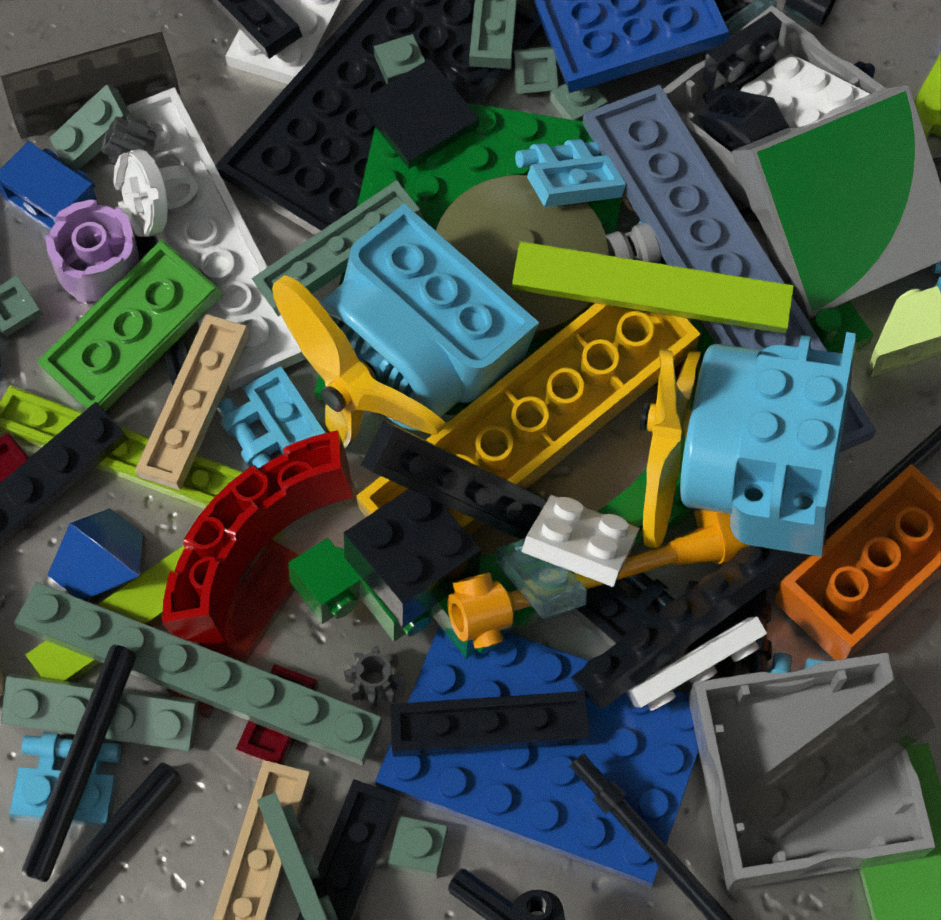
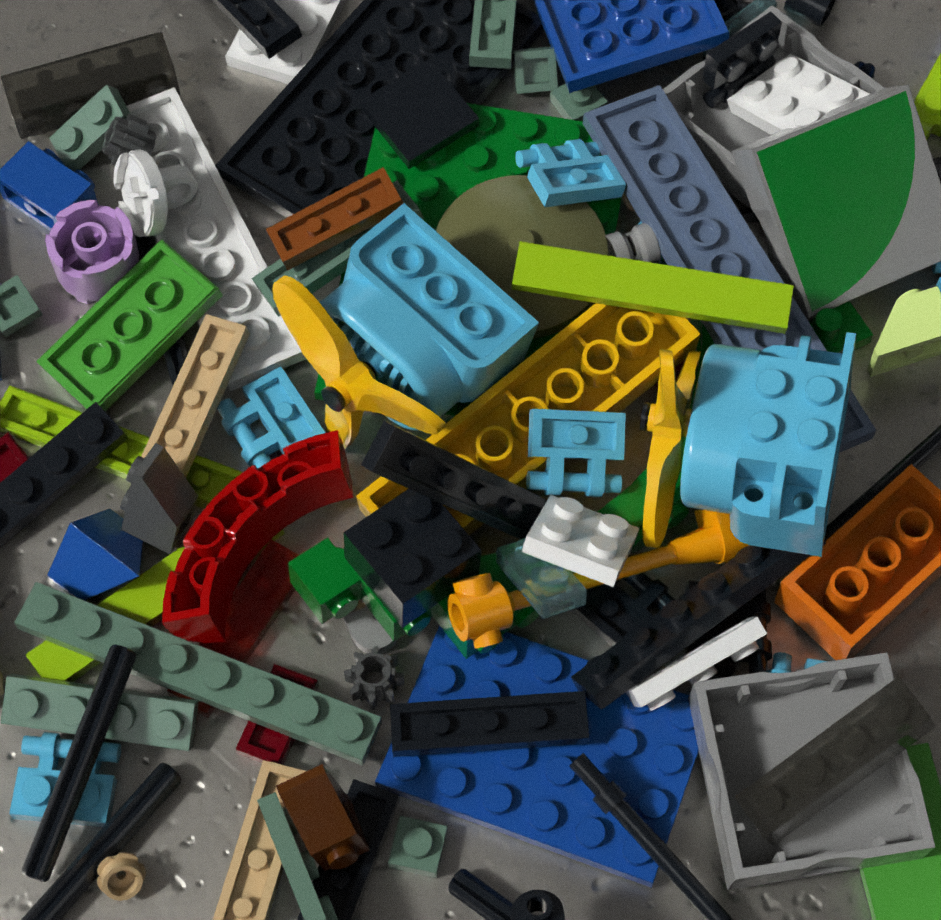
(122, 886): none -> tan plate
(159, 500): none -> dark grey slope
(324, 818): none -> reddish brown slope
(334, 218): none -> dark orange plate
(367, 631): none -> light grey tile
(398, 57): sand green plate -> none
(575, 436): none -> medium azure plate
(741, 118): black brick -> none

